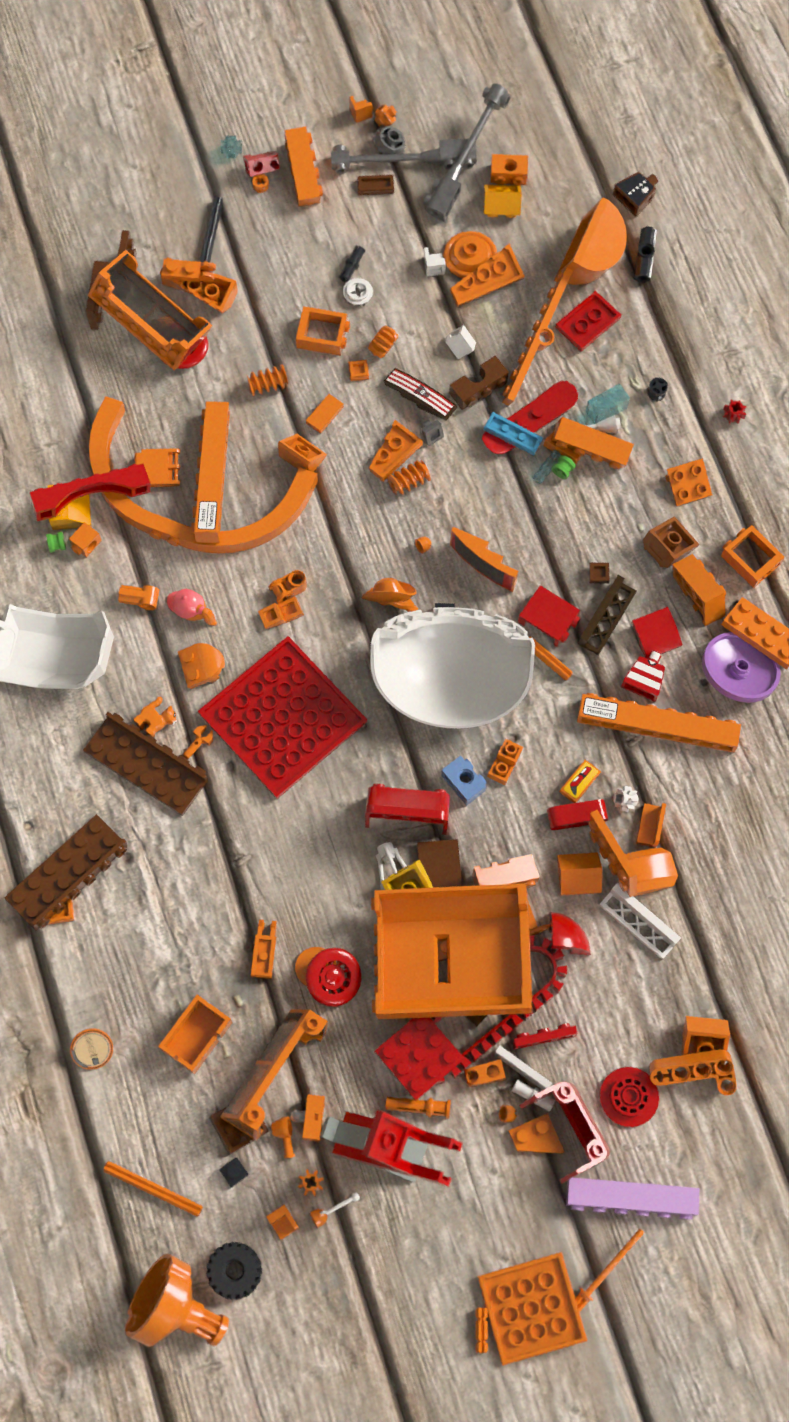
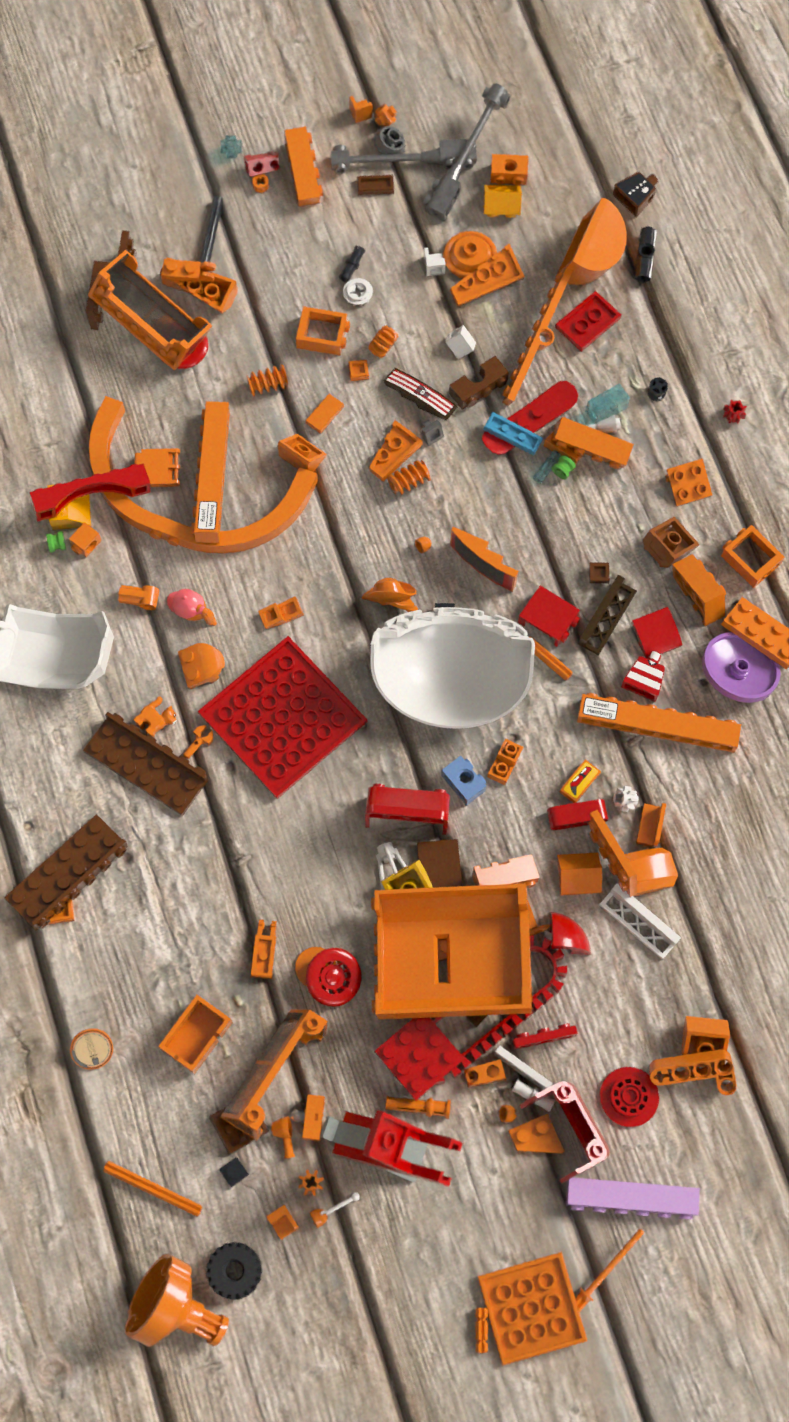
(287, 586): orange piece -> none

